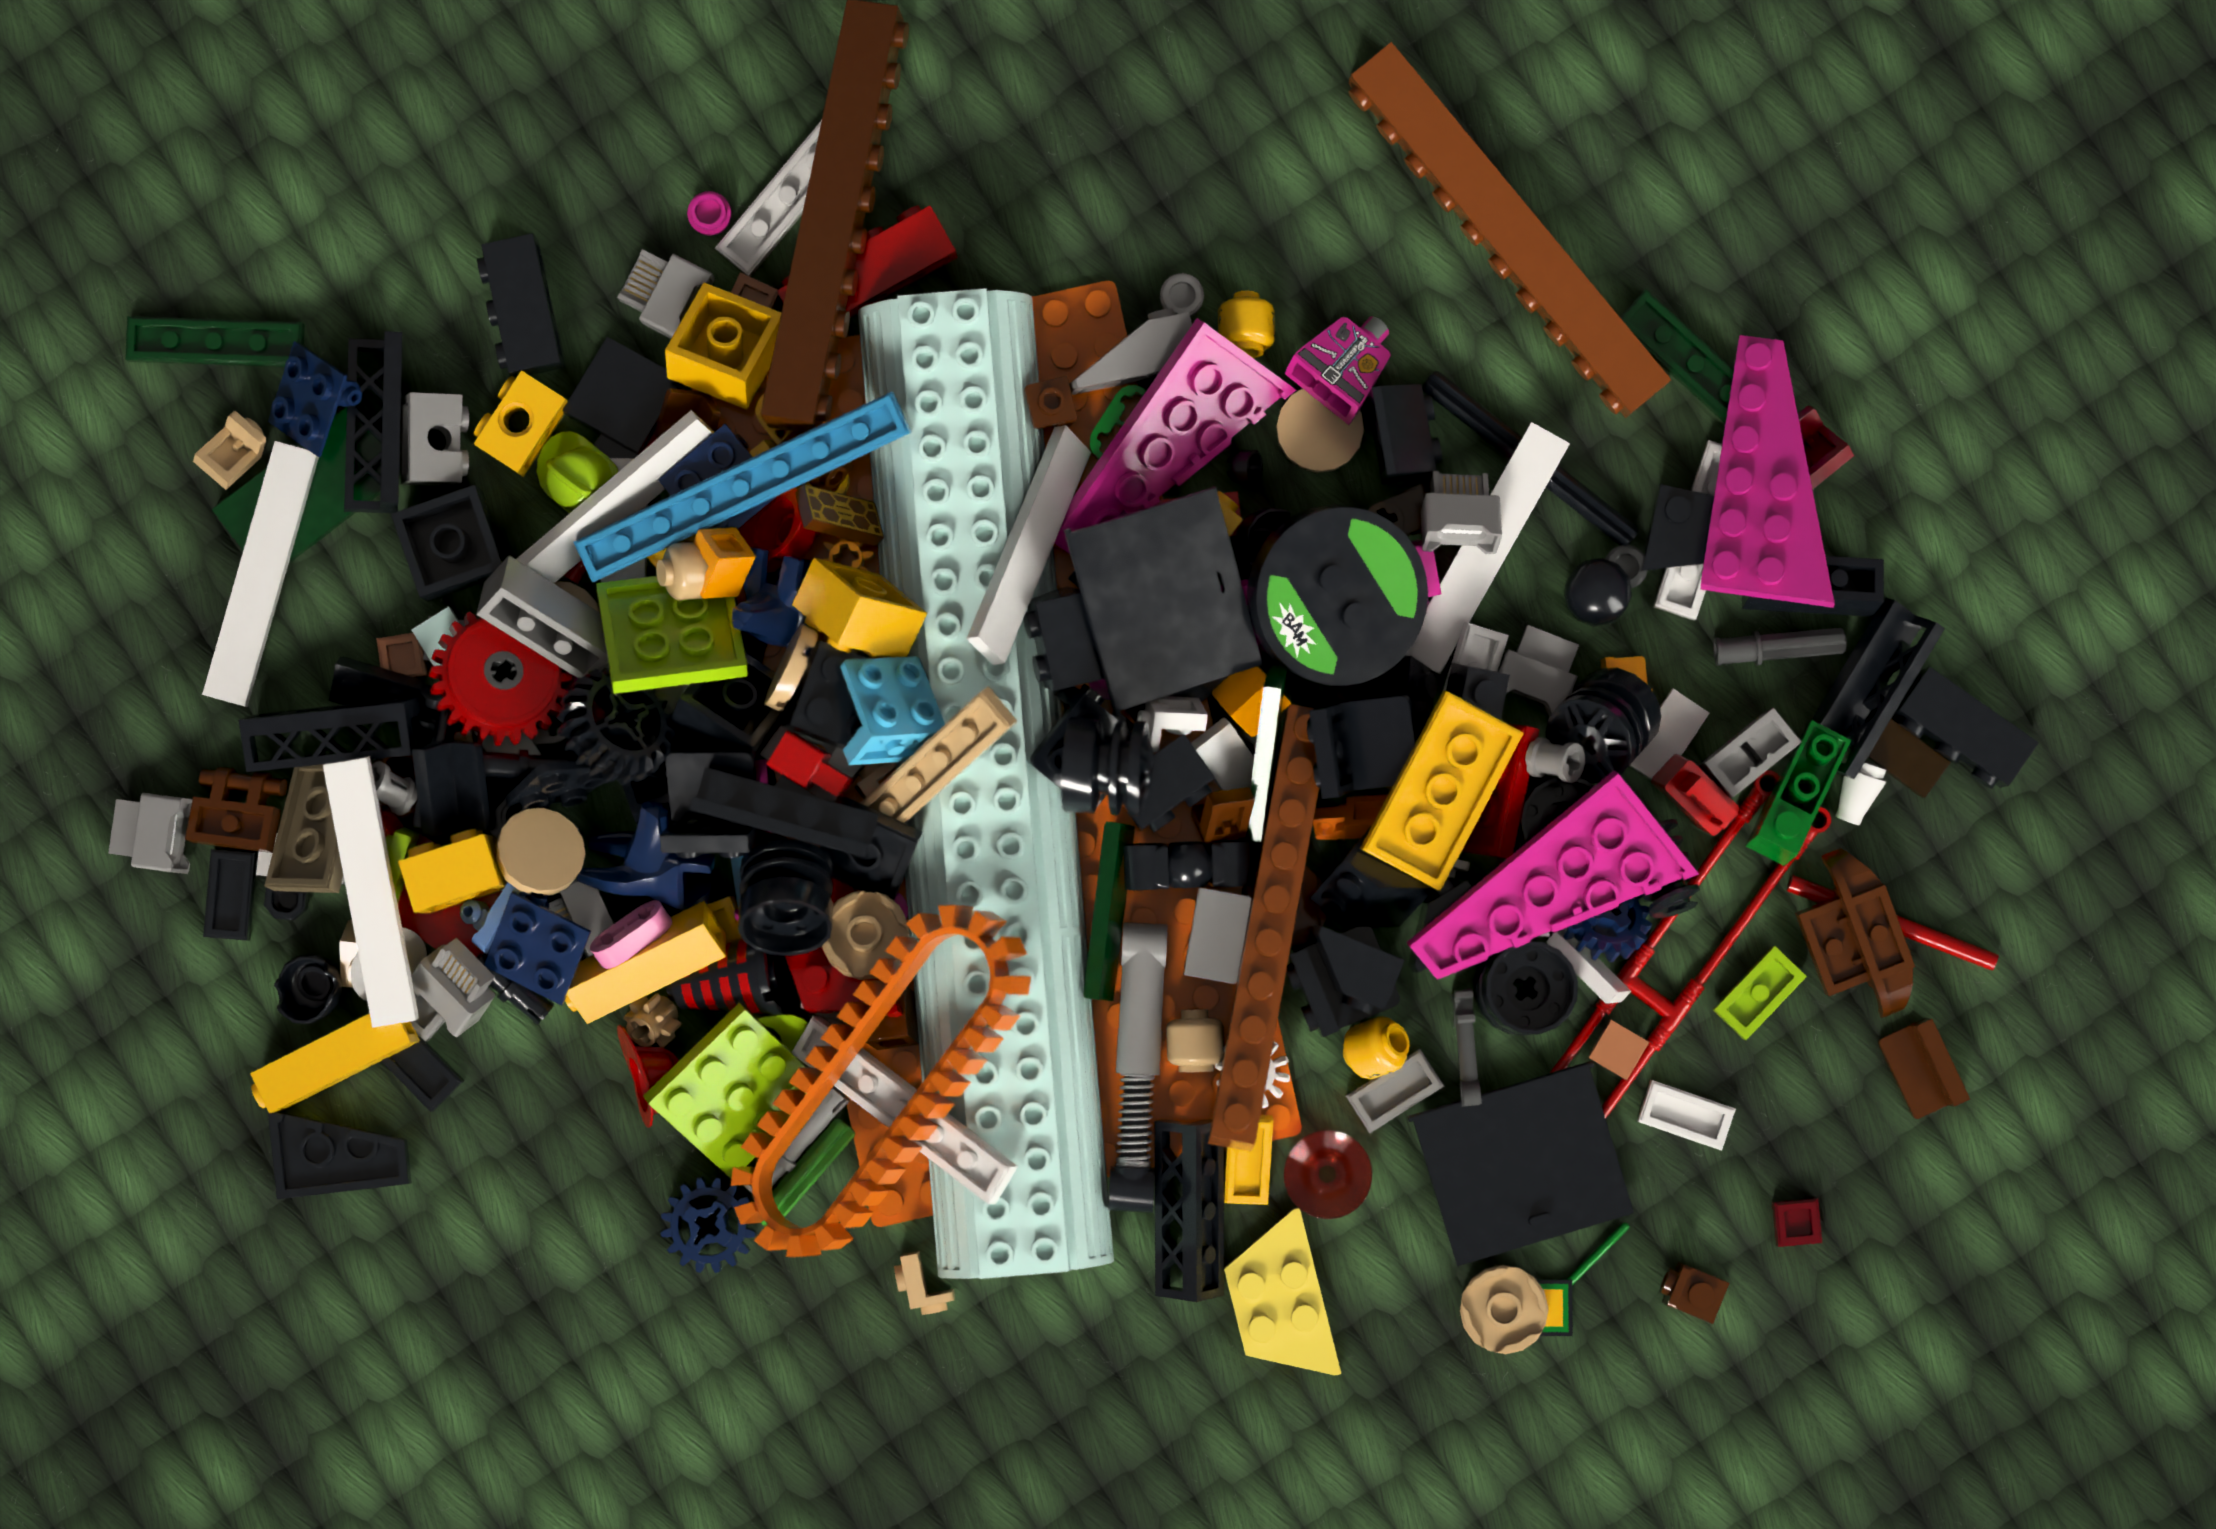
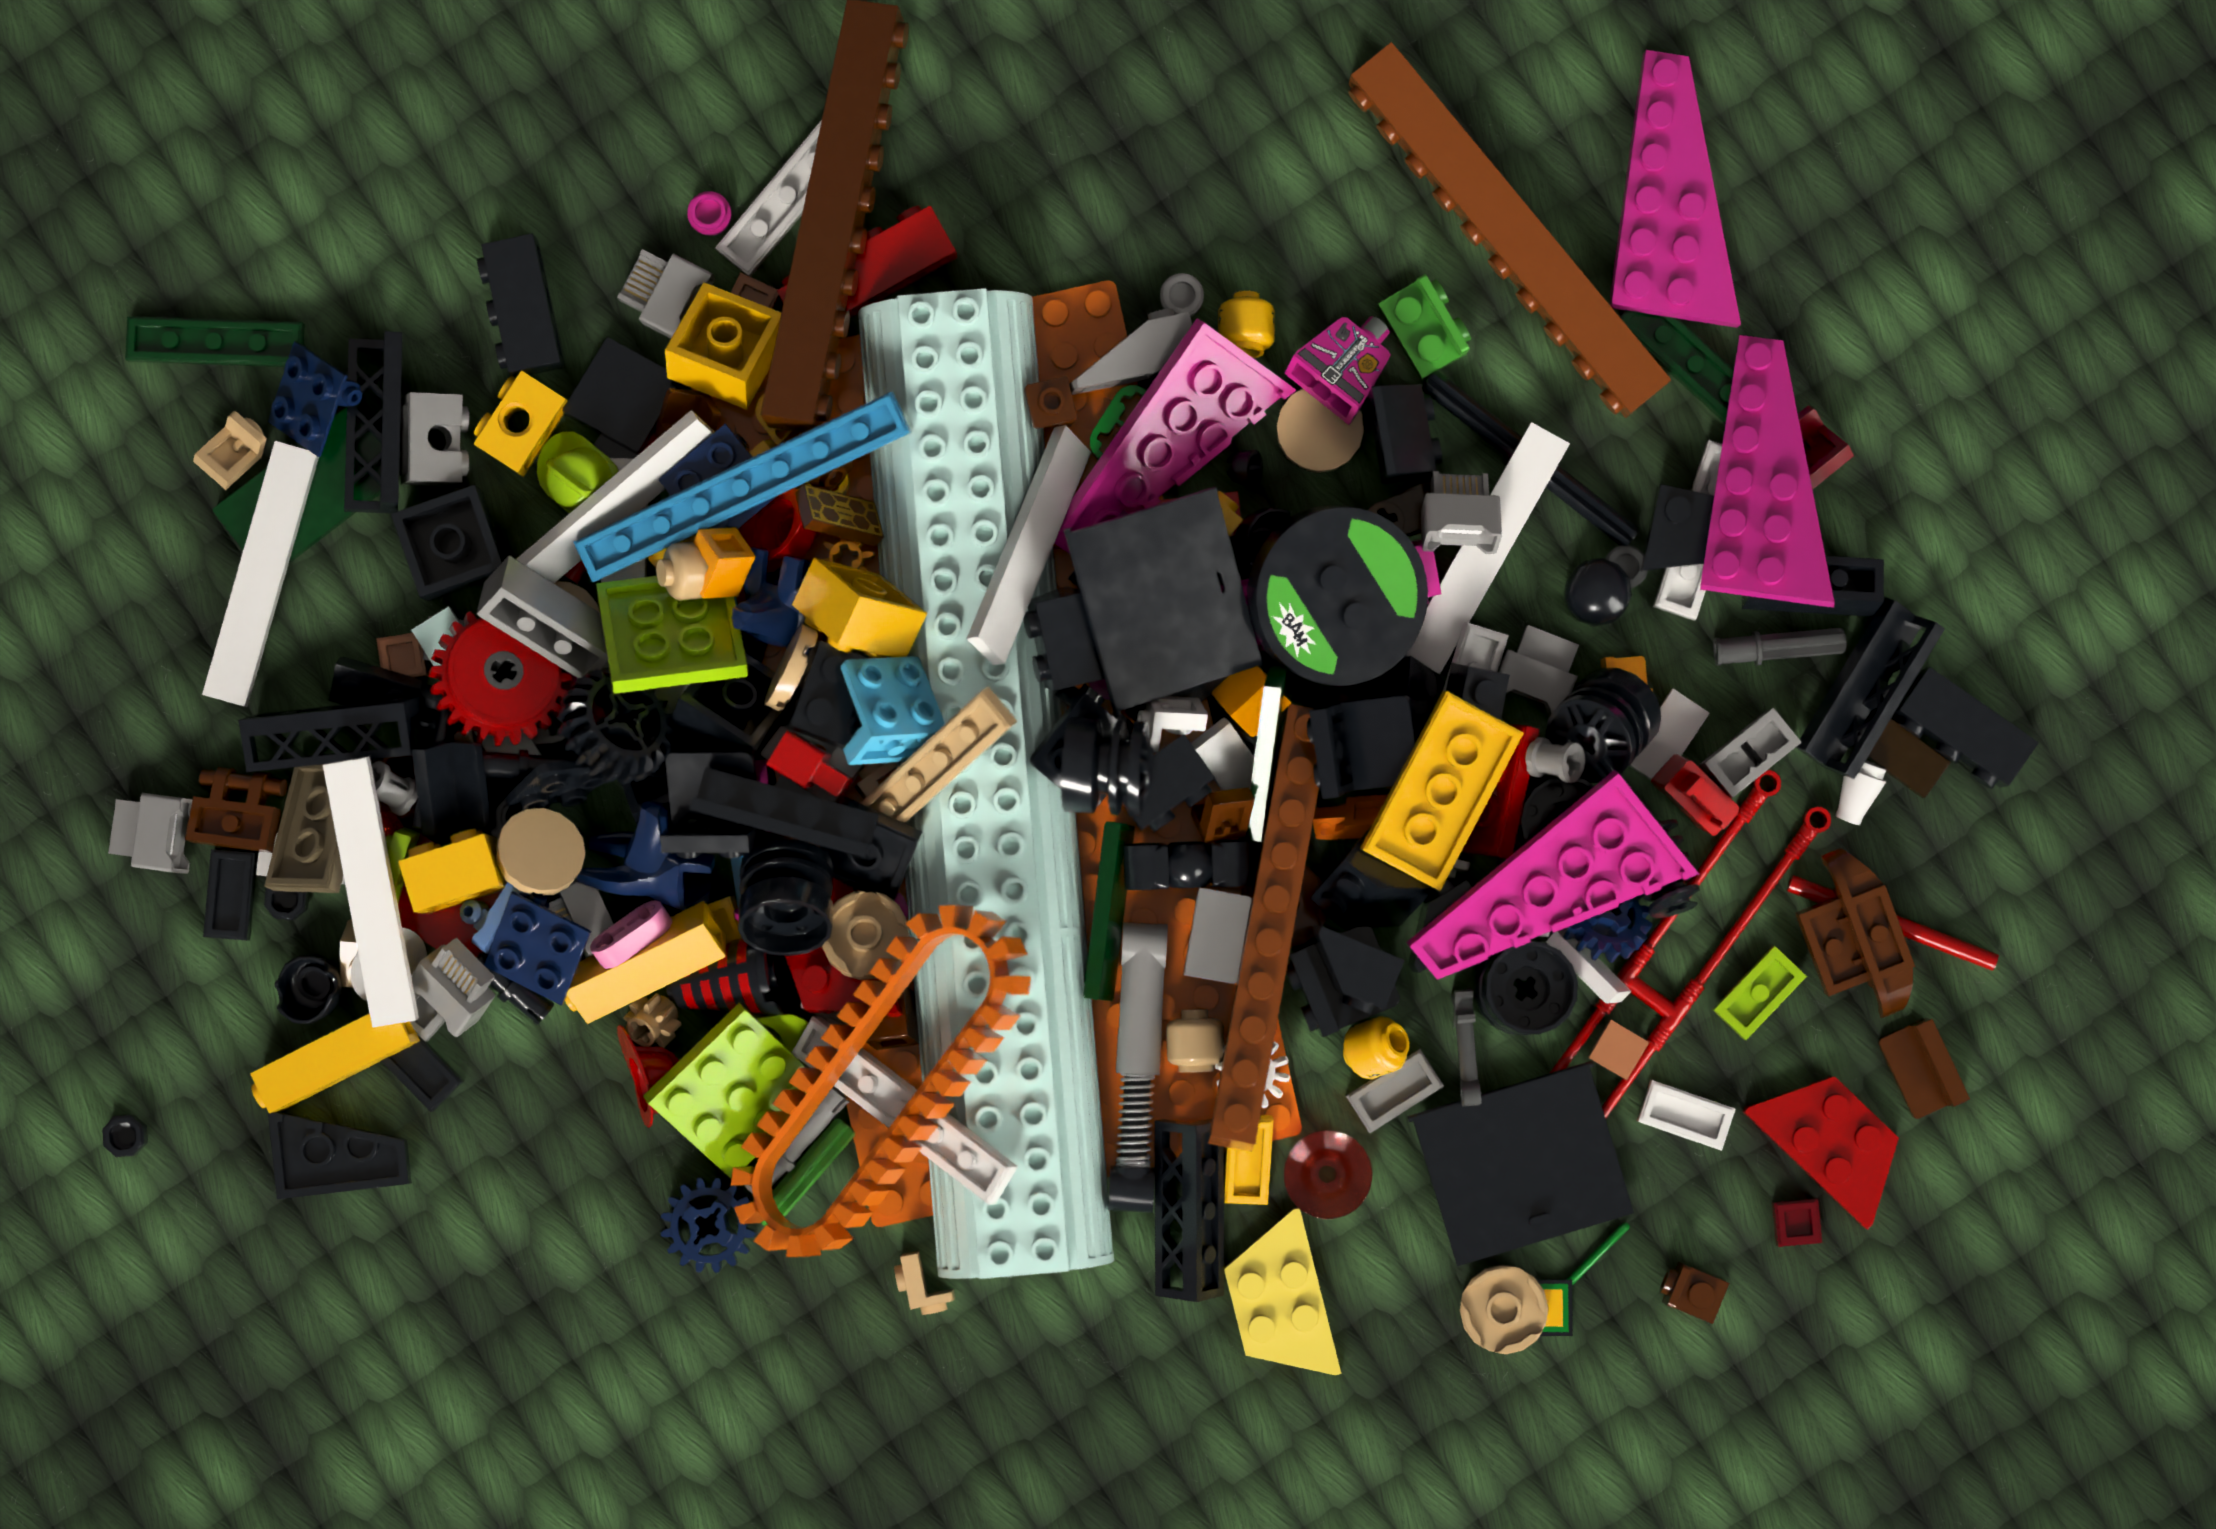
(125, 1135): none -> black tile
(1425, 326): none -> bright green bracket
(1670, 227): none -> dark pink wing
(1798, 794): green slope -> none
(1832, 1141): none -> red wing

